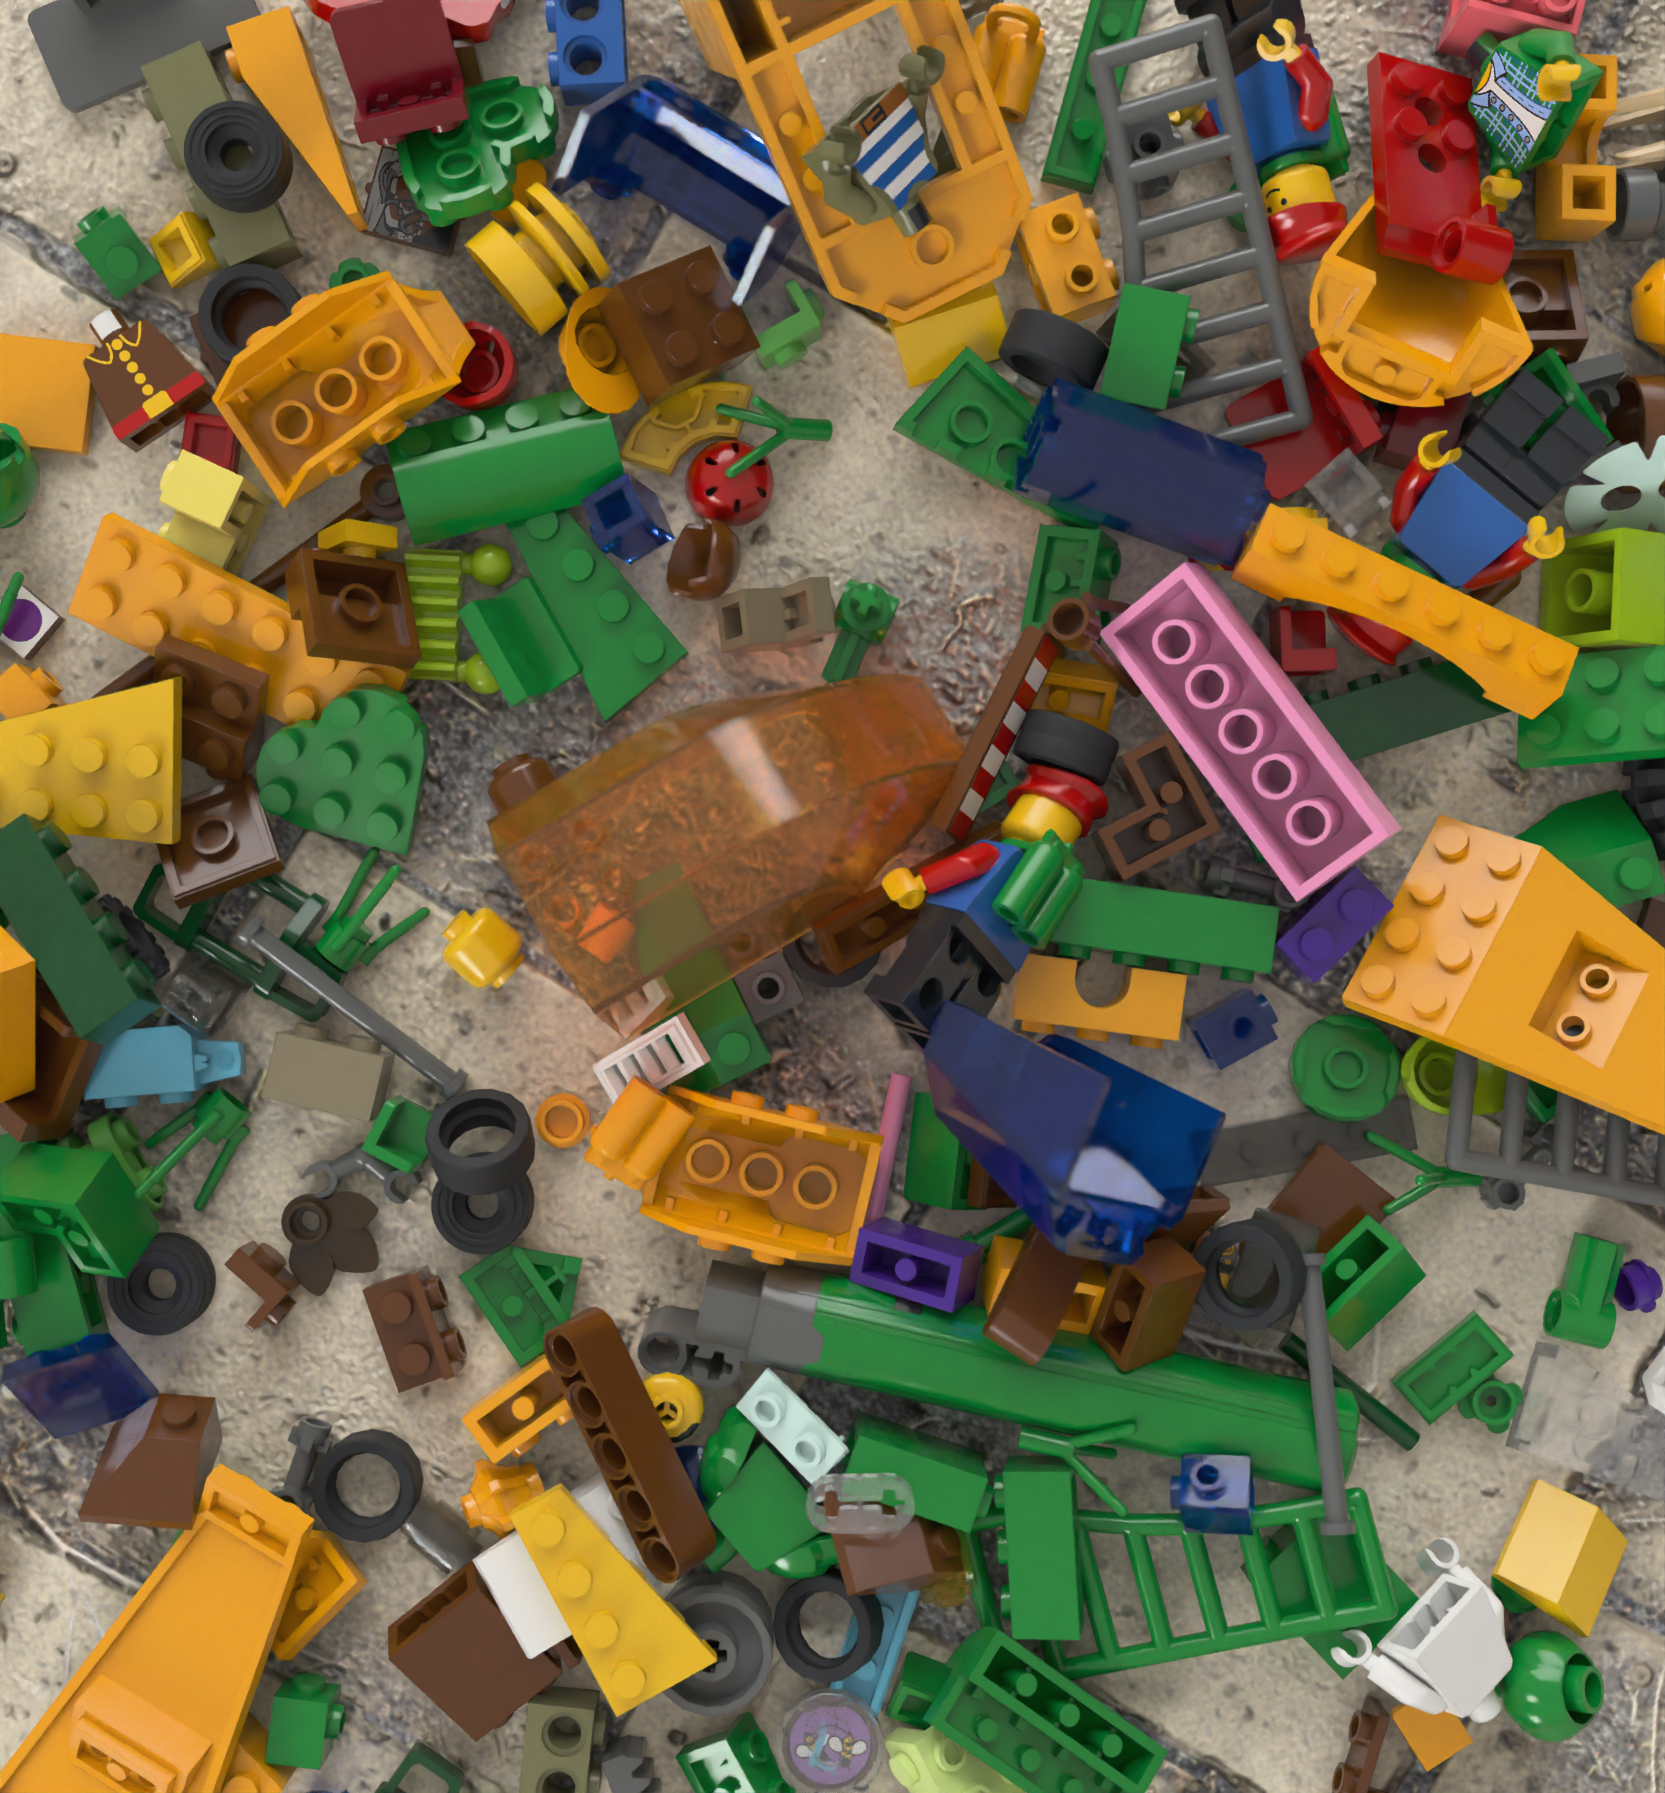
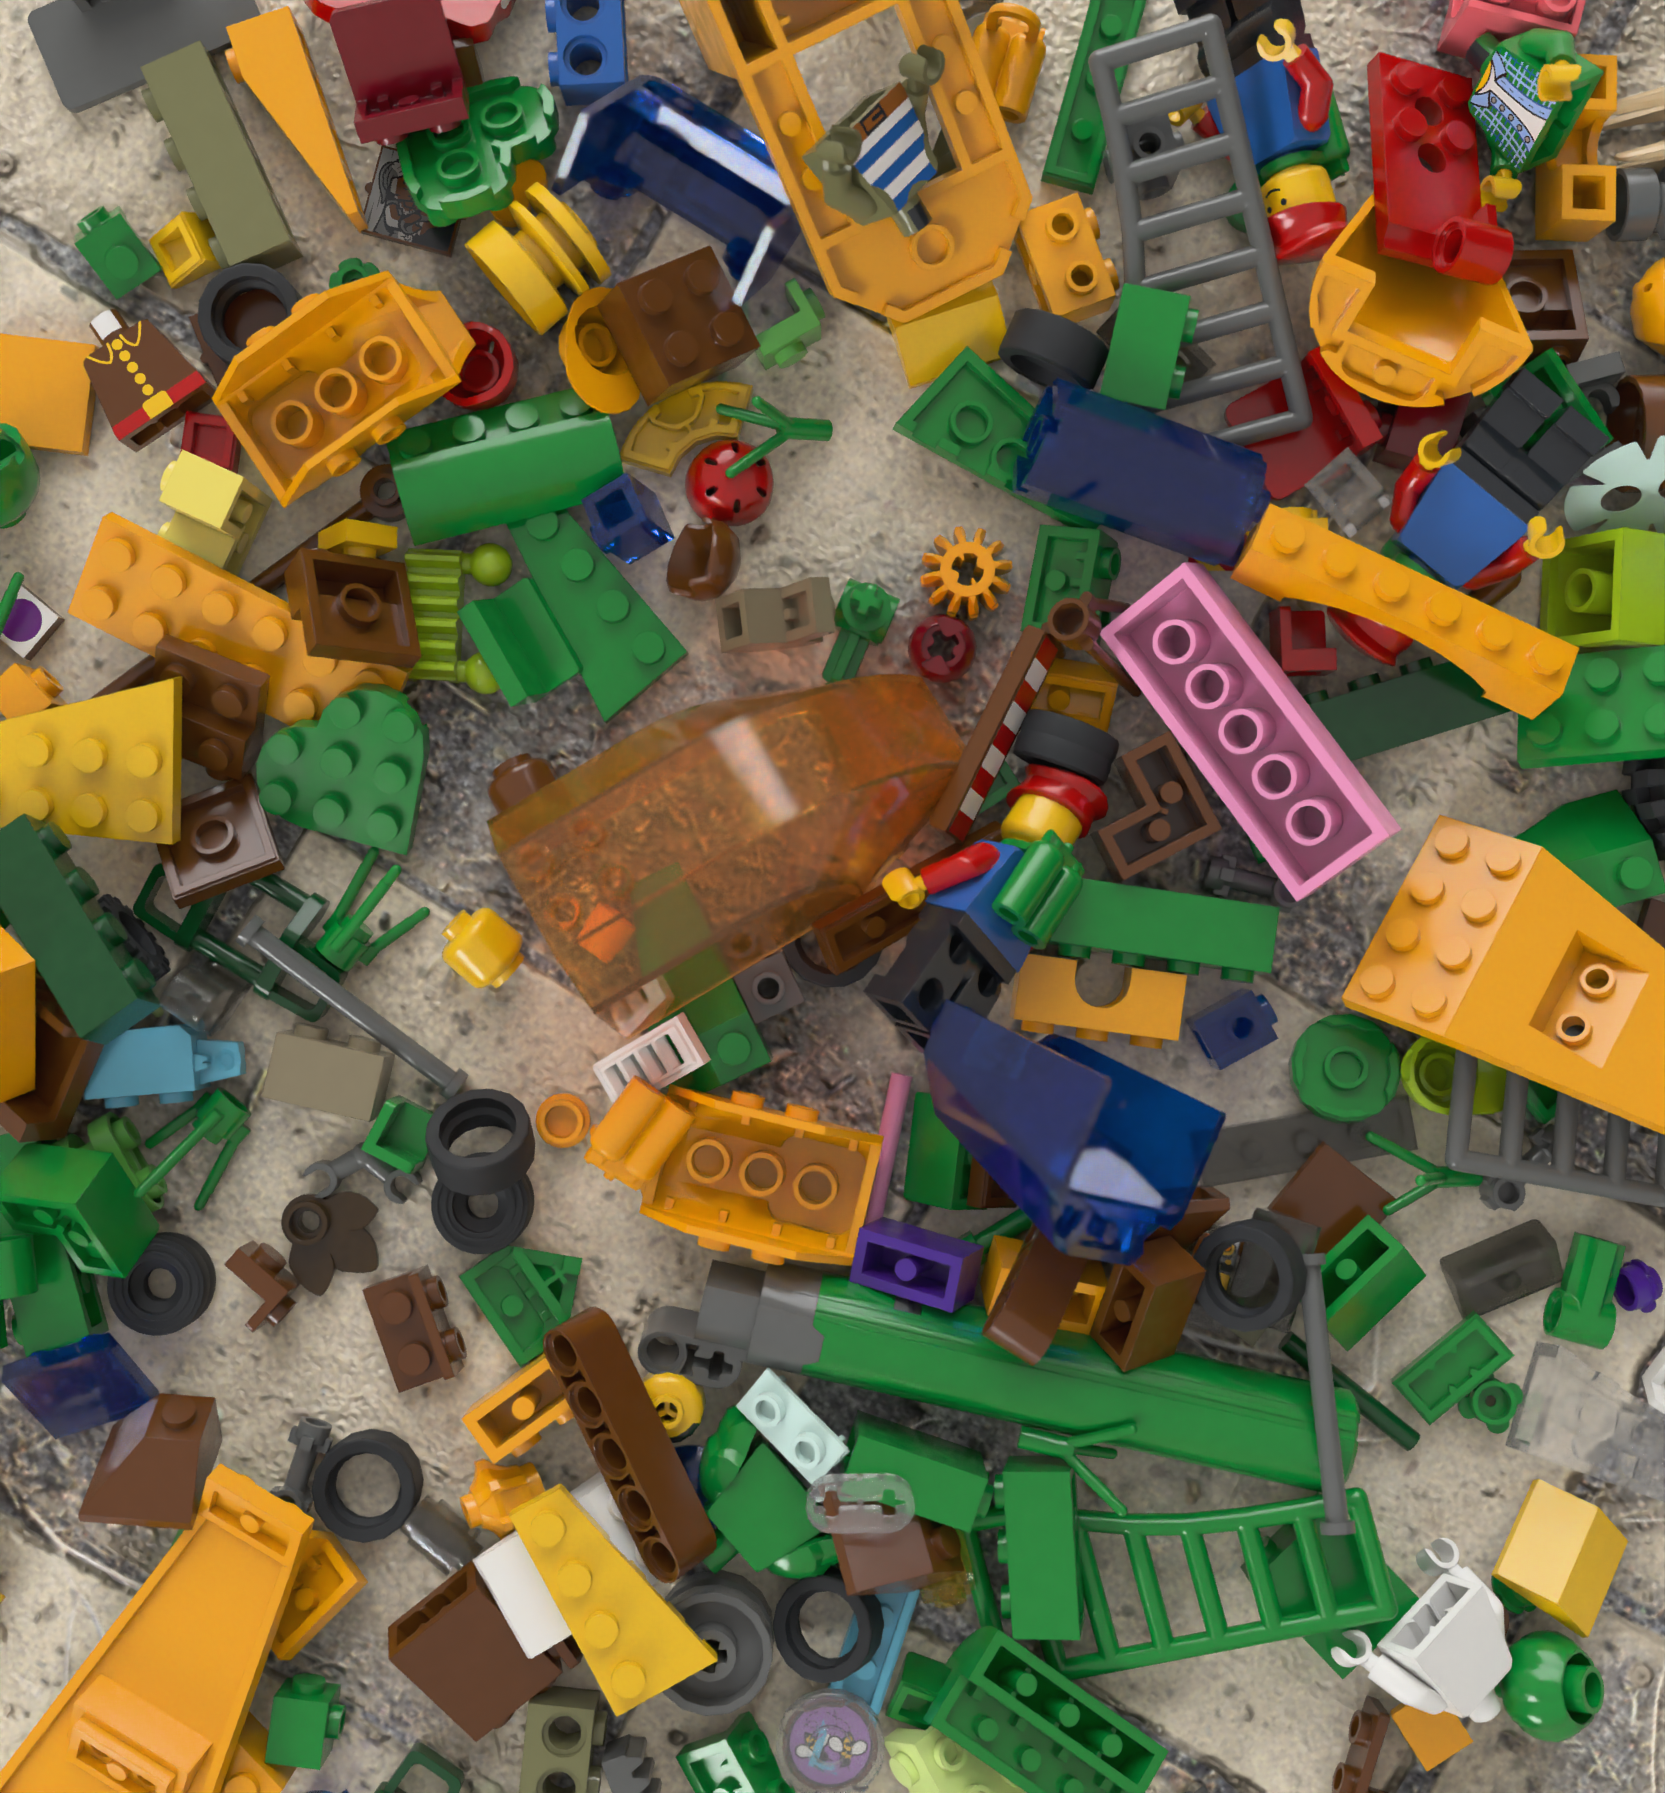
(215, 133): black tyre -> none
(949, 629): none -> dark red piece
(984, 568): none -> light orange gear
(1215, 1494): clear blue brick -> none
(1329, 924): dark purple brick -> none
(1502, 1268): none -> clear smoke slope

